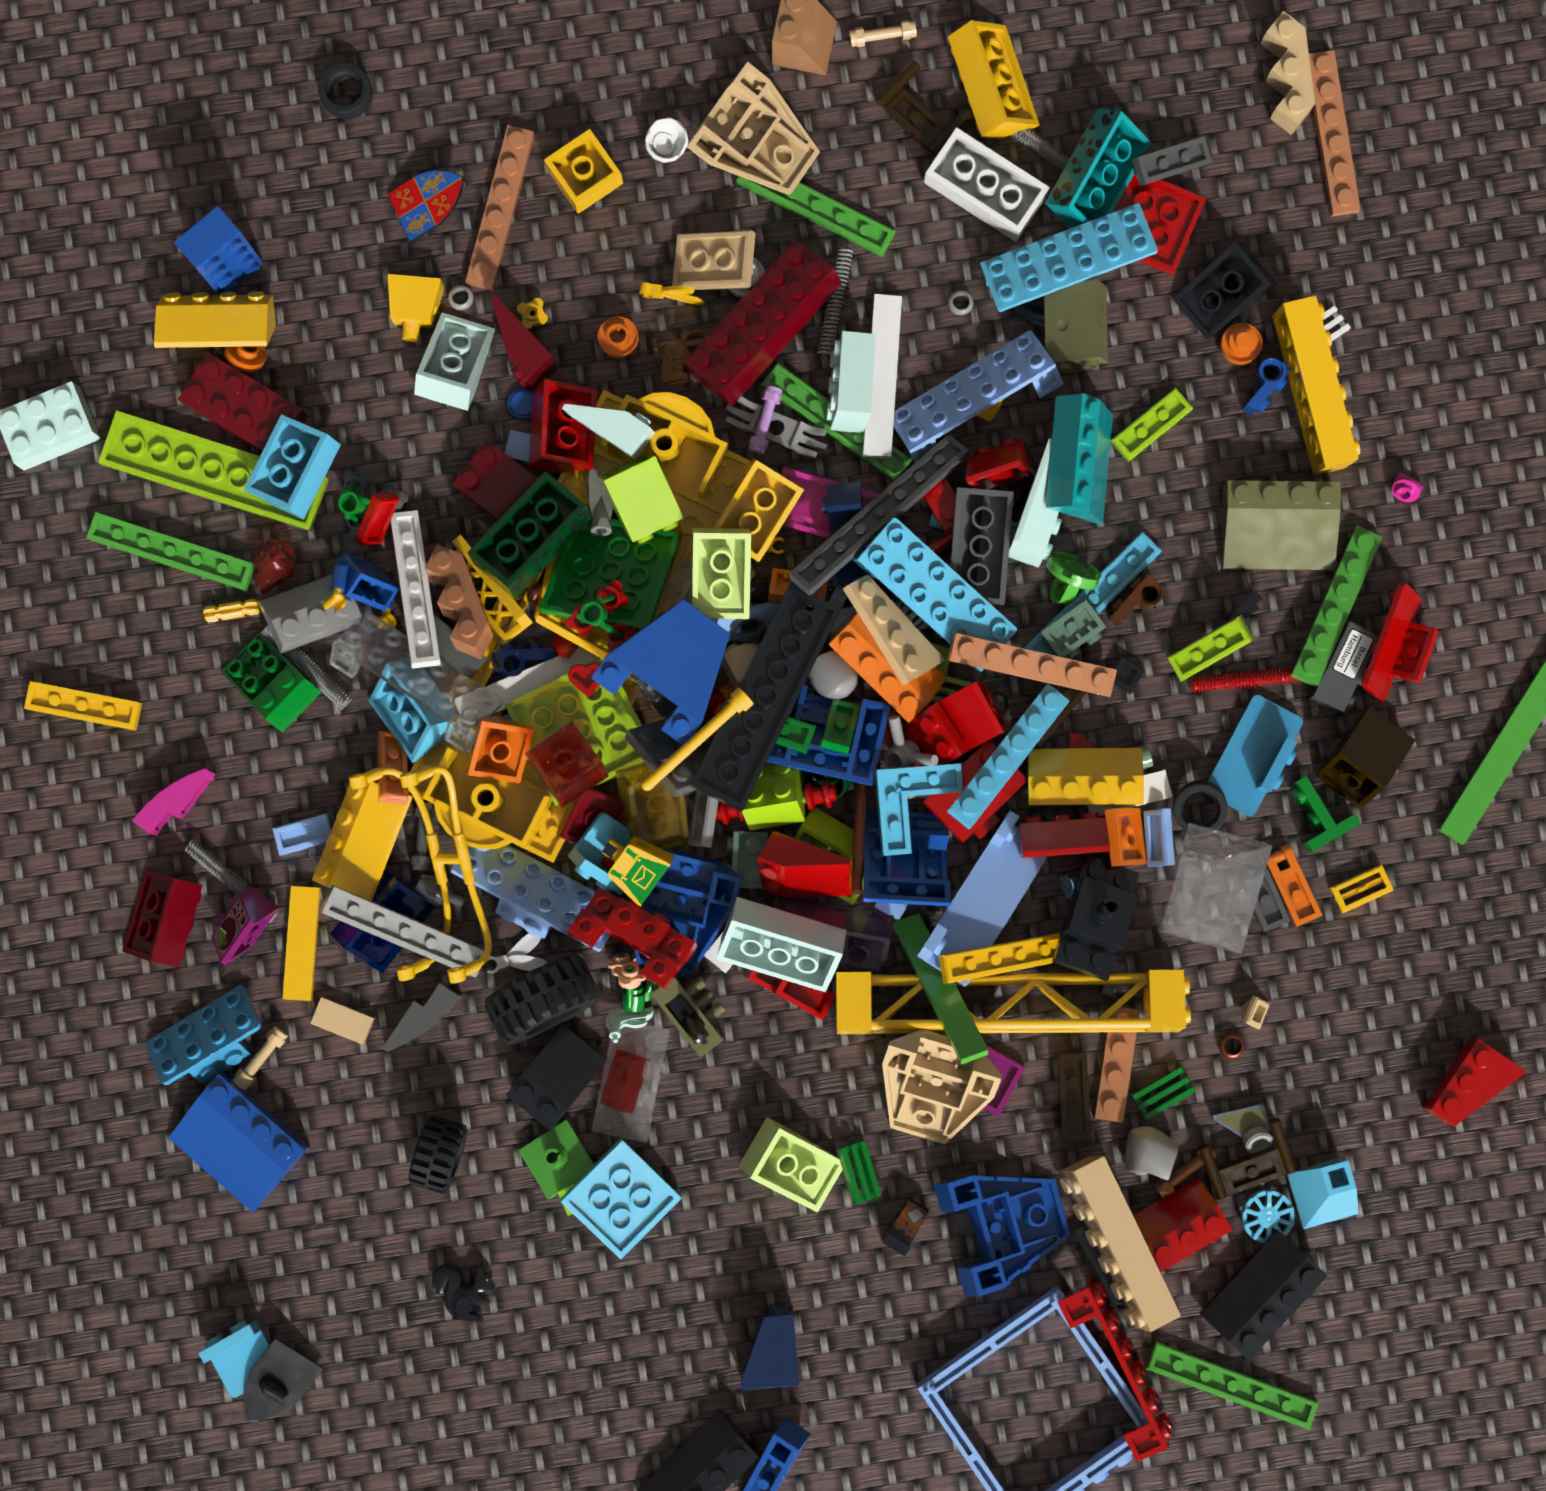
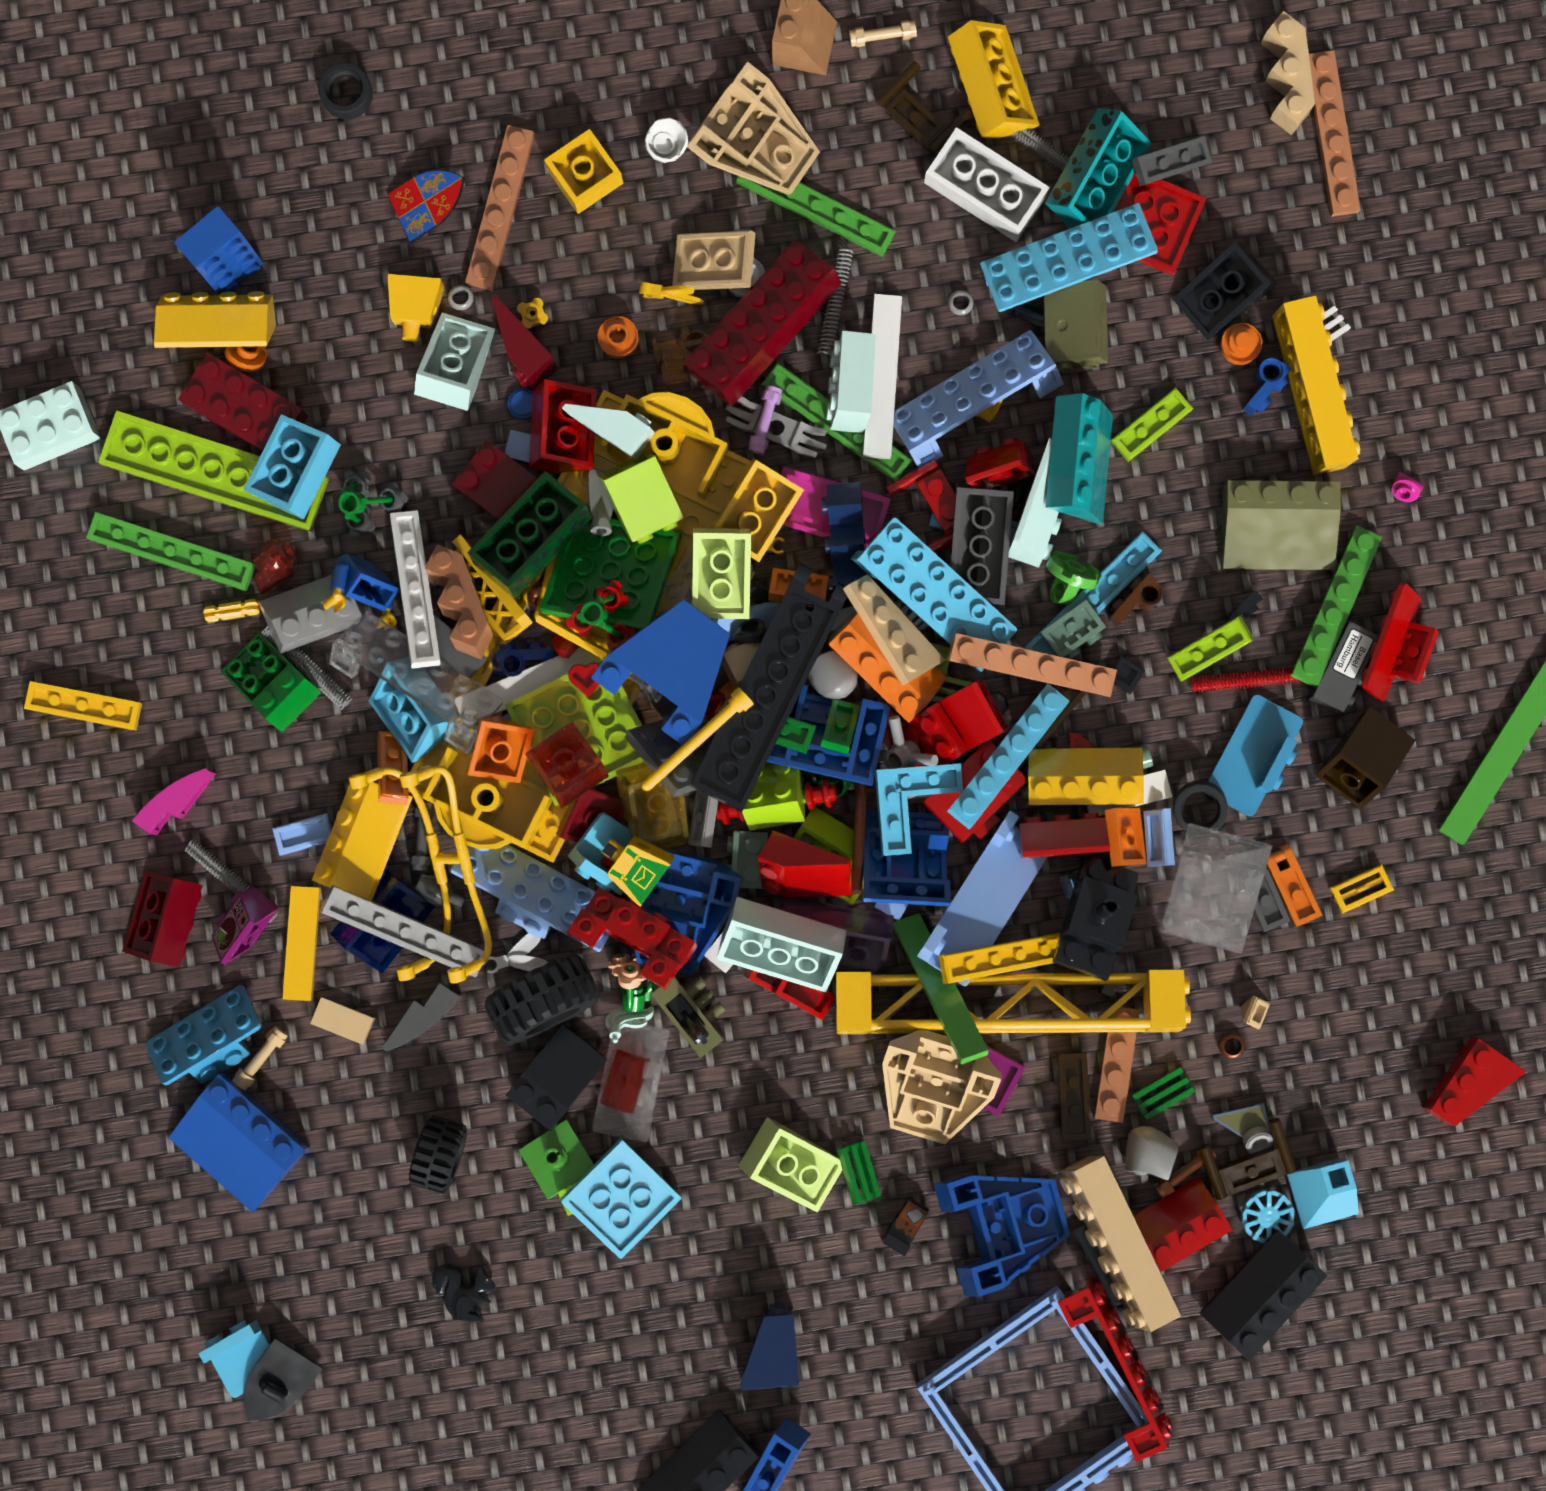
(377, 519): red tile -> none
(873, 518): dark grey plate -> none
(1232, 1385): bright green tile -> none
(1319, 816): green bracket -> none

